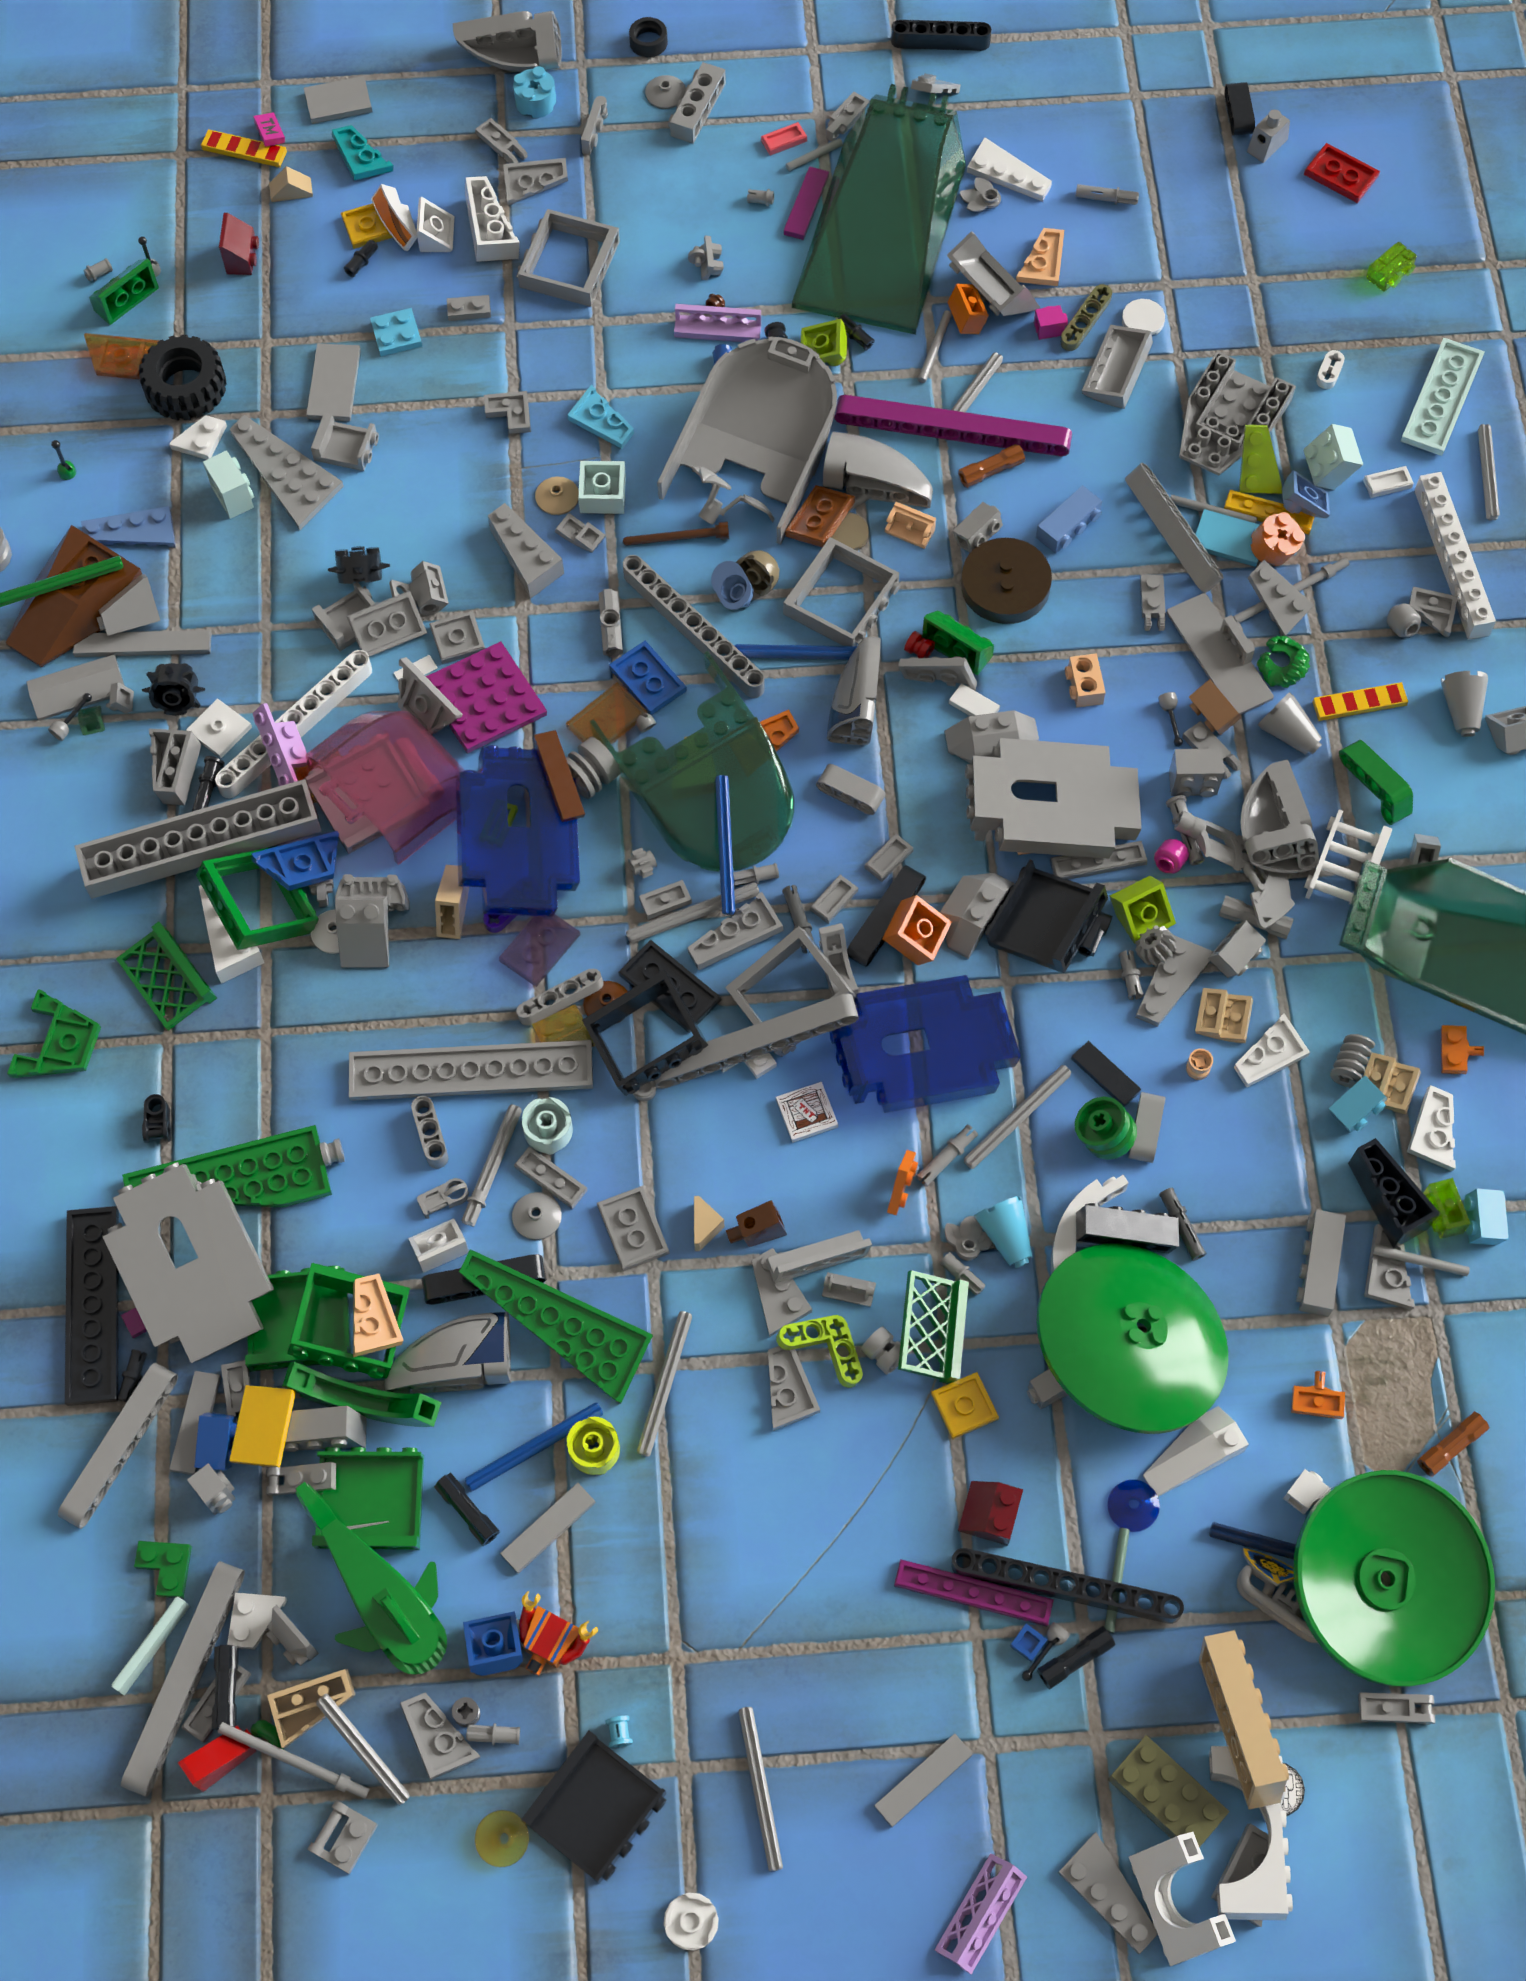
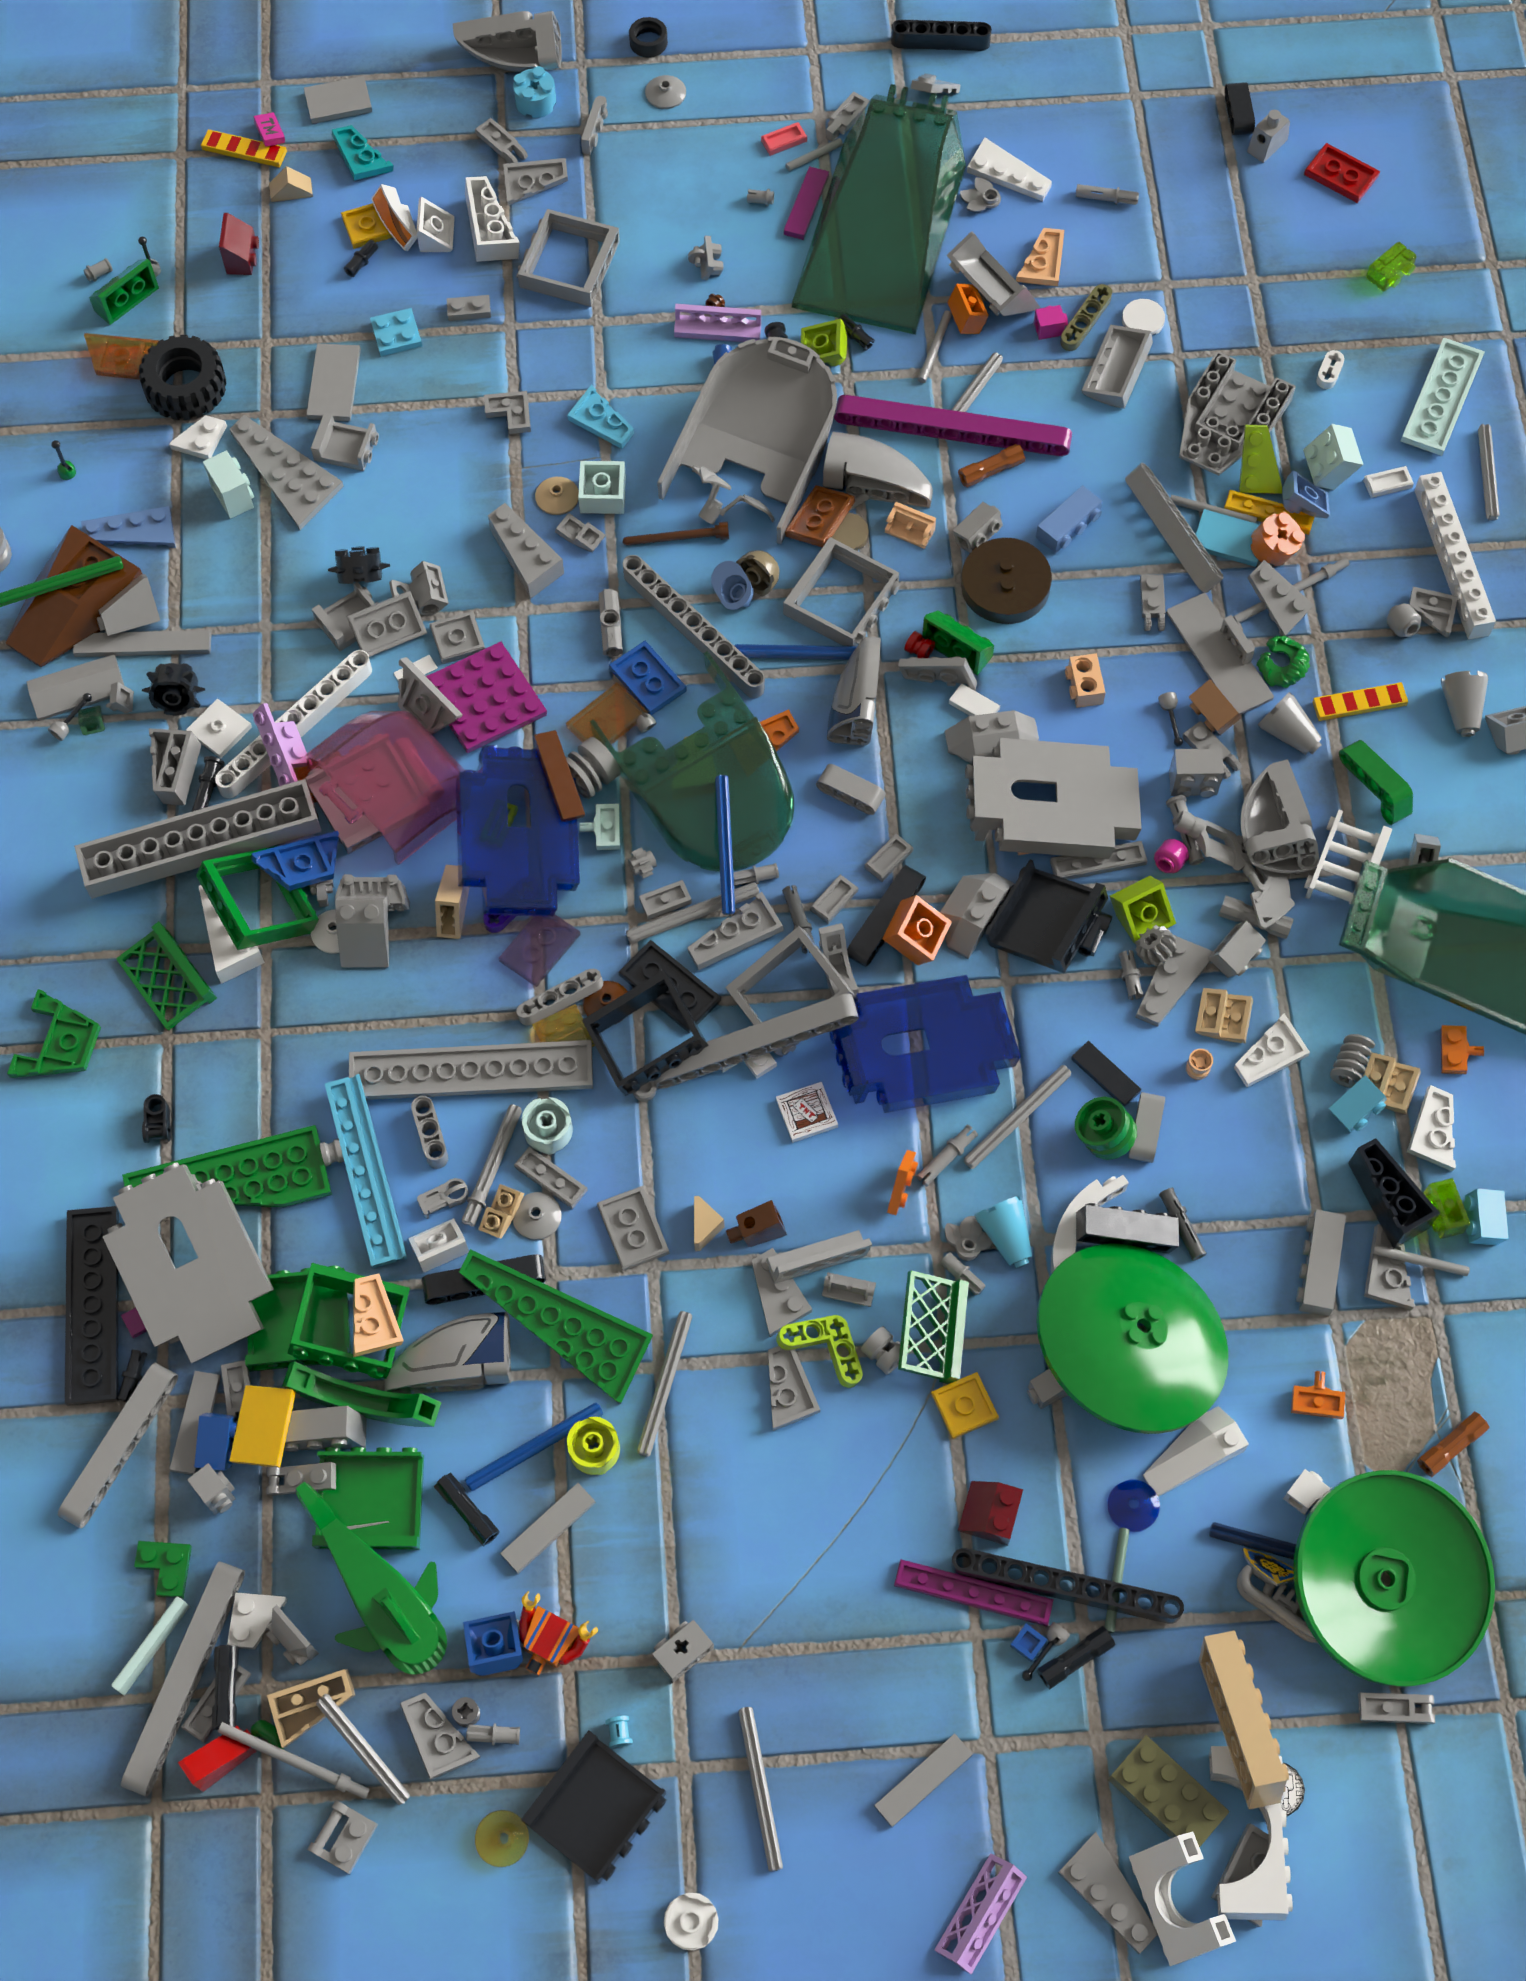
(365, 1171): none -> medium azure plate
(501, 1213): none -> tan slope
(605, 826): none -> light aqua plate
(678, 1664): none -> light grey brick
(697, 102): light grey brick -> none

